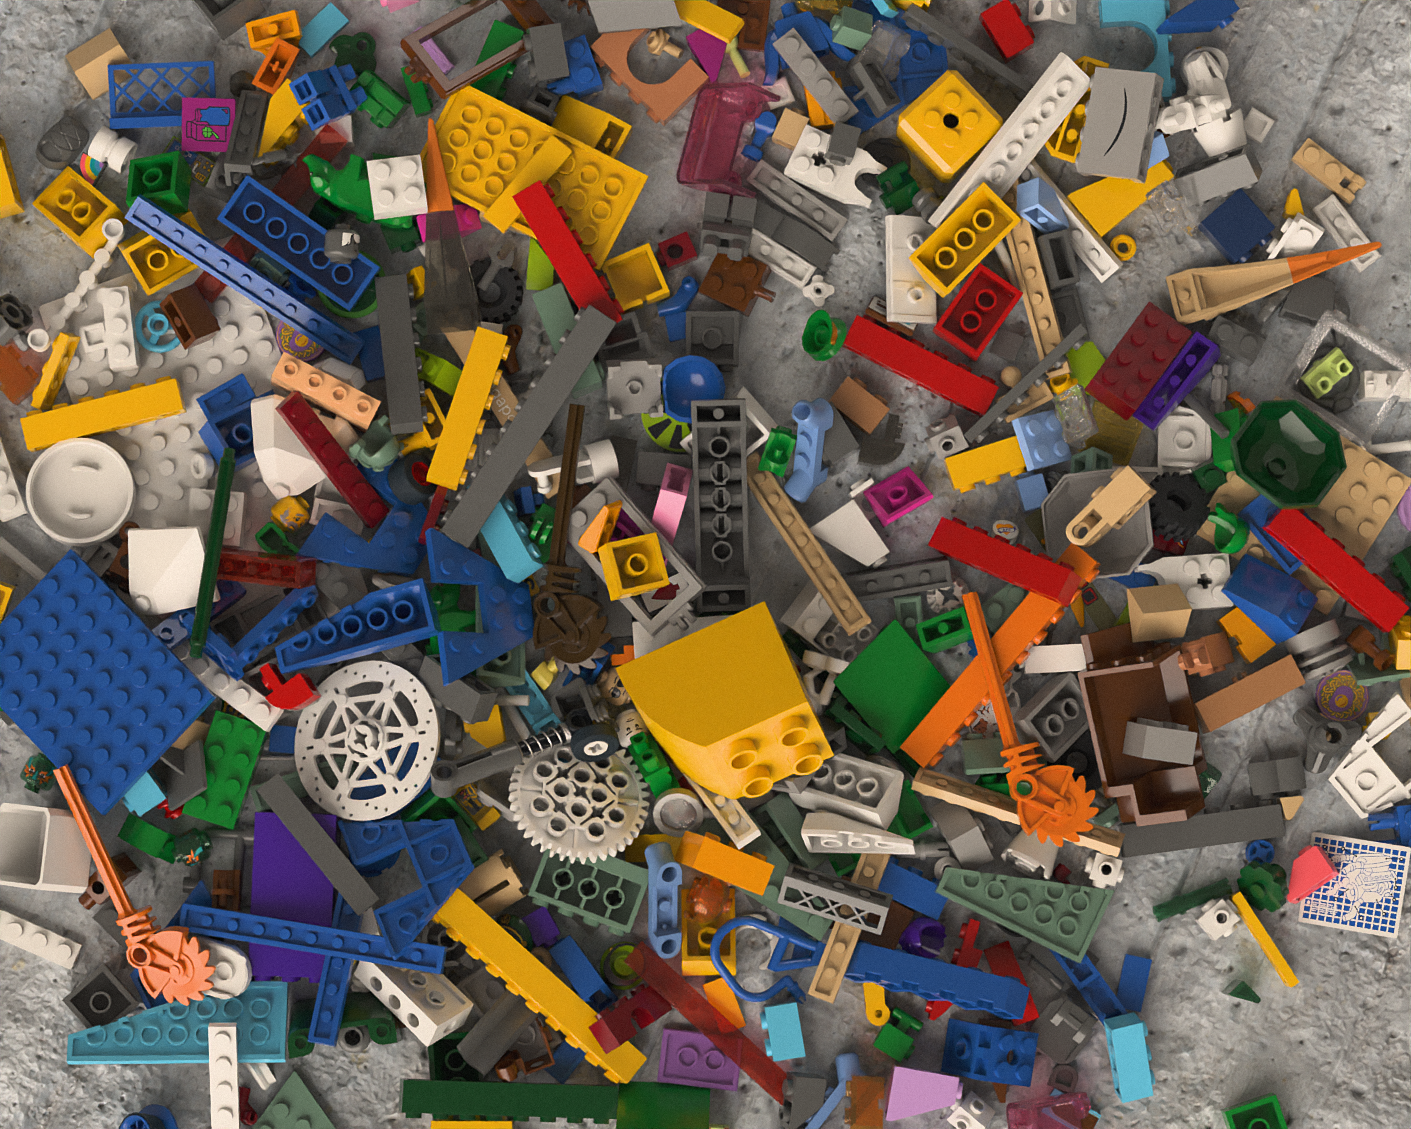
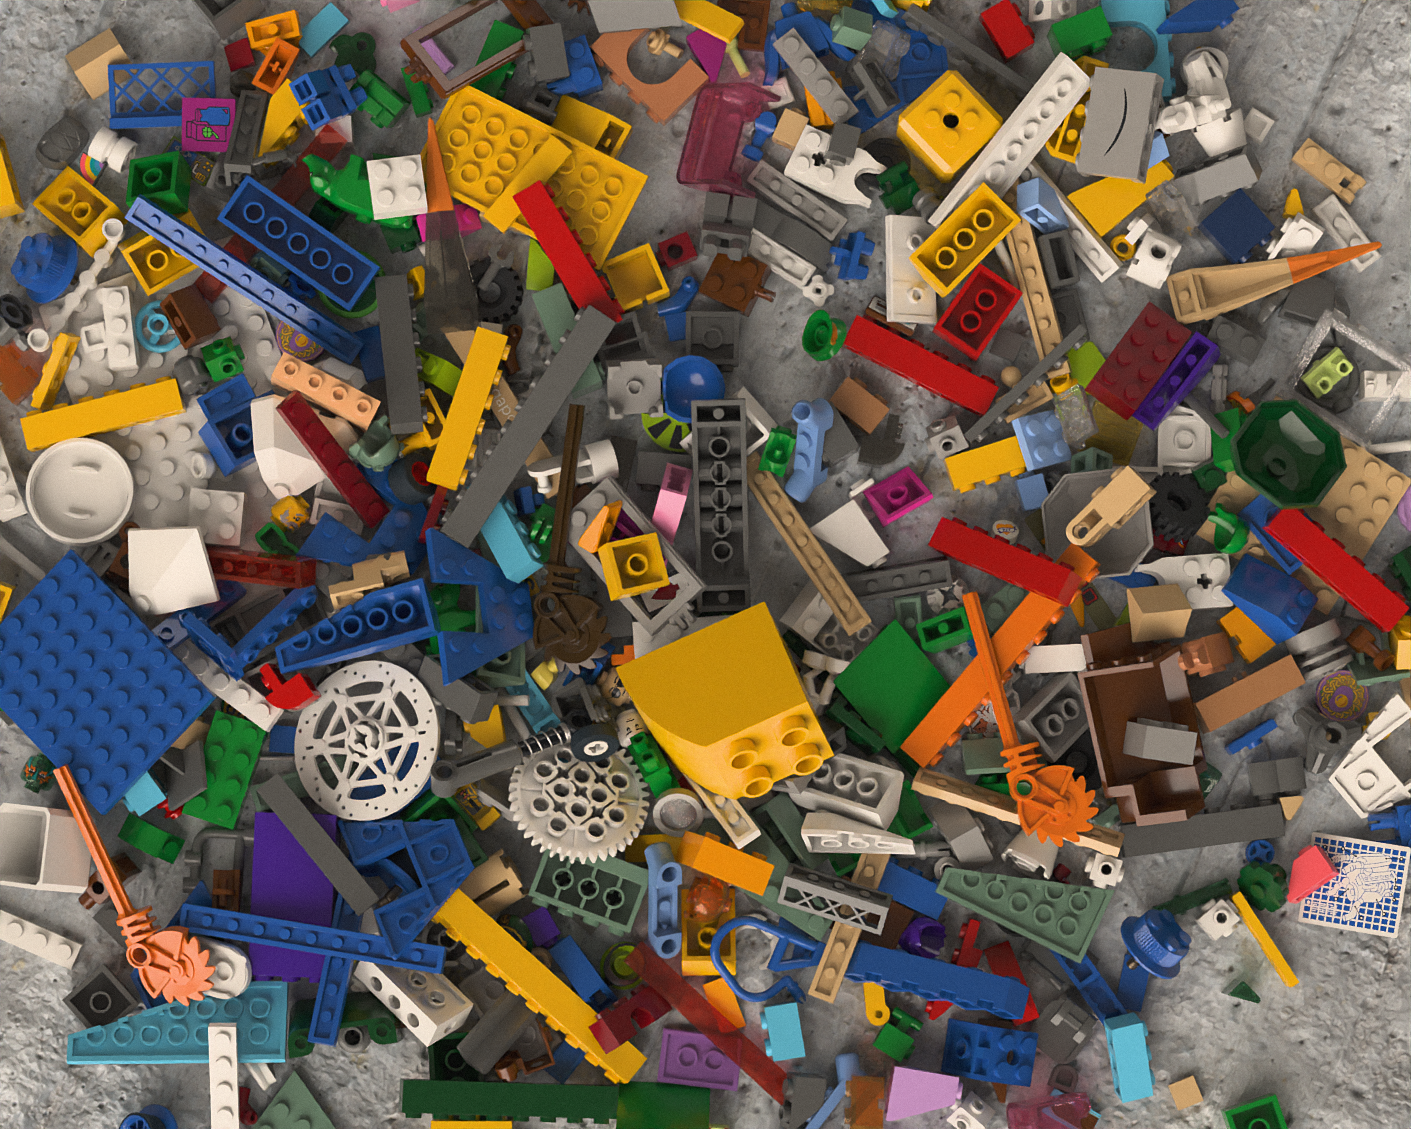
(46, 265): none -> blue piece
(191, 375): none -> dark grey head
(192, 847): clear green head -> none
(212, 553): dark green piece -> none
(223, 358): none -> green brick
(240, 55): none -> dark red slope
(341, 244): dark grey head -> none
(370, 577): none -> tan plate
(398, 875): none -> piece
(848, 255): none -> blue hips
(1080, 34): none -> green brick
(1139, 227): none -> white plate
(1153, 258): none -> white brick
(1155, 942): none -> blue piece
(1185, 1092): none -> tan tile
(1251, 738): none -> blue plate
(1255, 396): none -> dark grey hand

